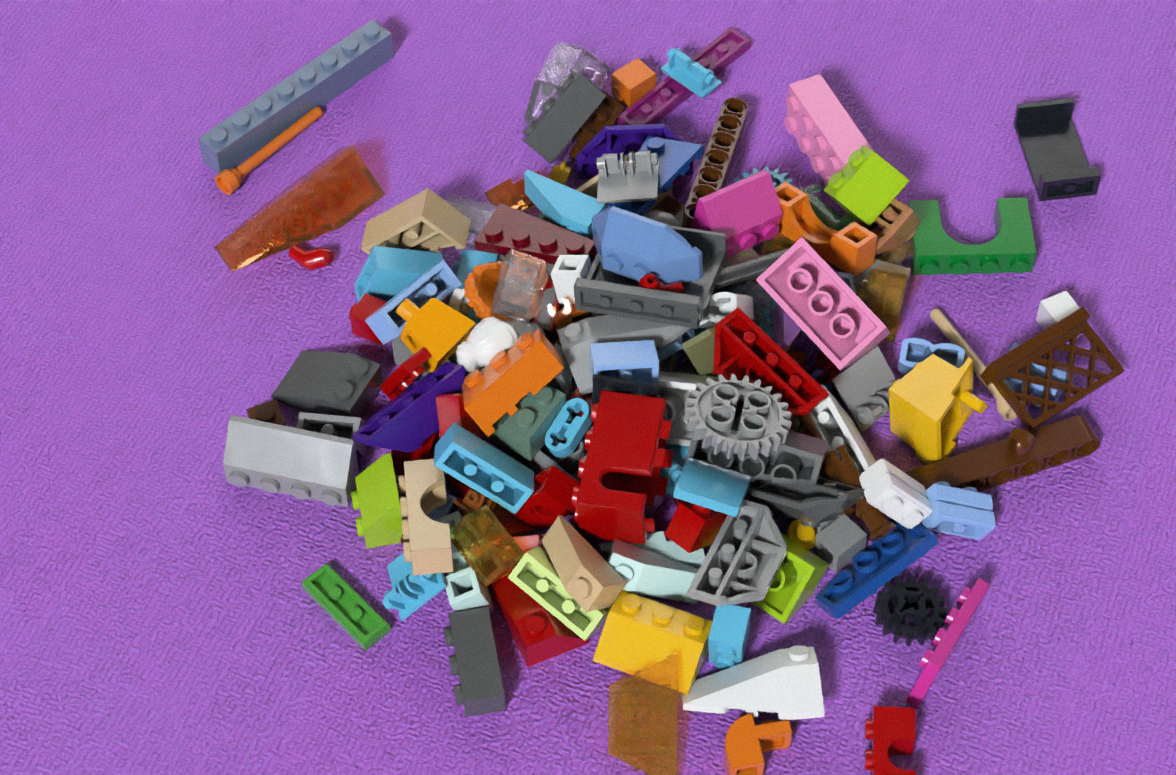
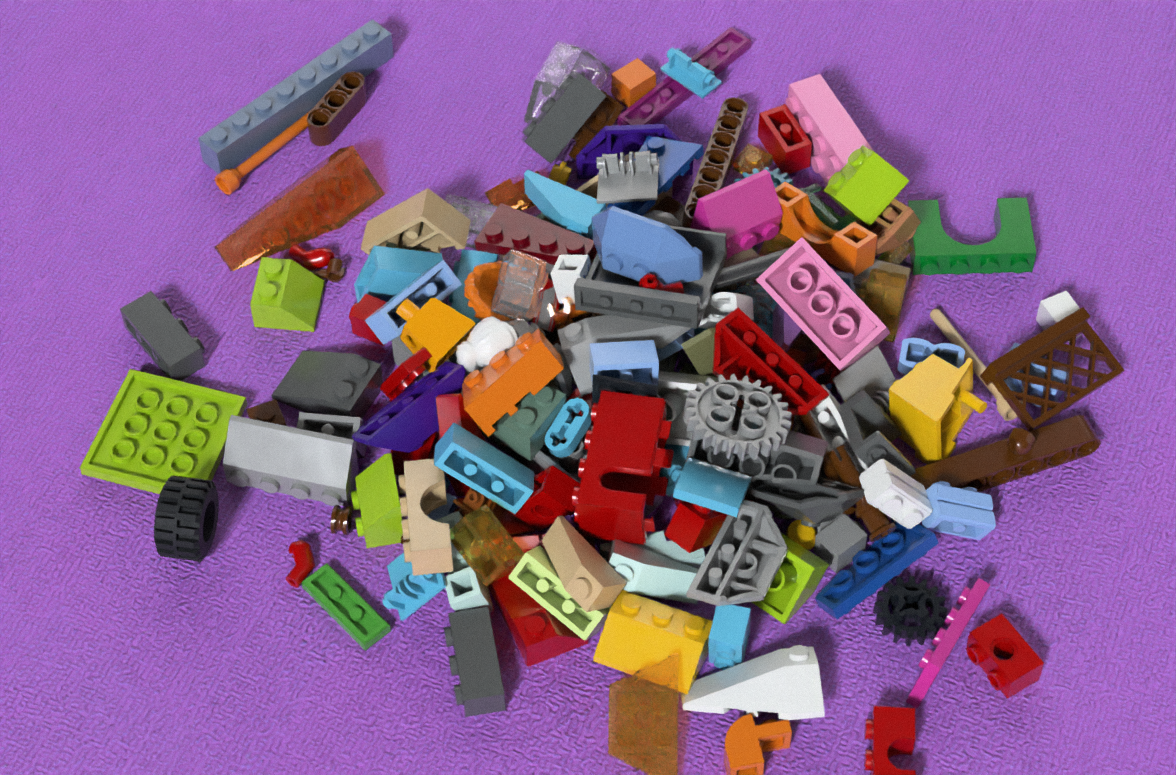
(161, 431): none -> lime plate
(163, 336): none -> dark grey brick
(186, 518): none -> black tyre
(286, 296): none -> lime slope
(304, 562): none -> red arm
(333, 272): none -> reddish brown hand
(337, 108): none -> beam
(341, 520): none -> reddish brown bush
(459, 302): white plate -> none
(752, 158): none -> clear yellow plate
(784, 139): none -> red brick
(807, 344): none -> plate
(872, 432): none -> dark grey panel
(1001, 638): none -> red brick
(1054, 150): black panel -> none

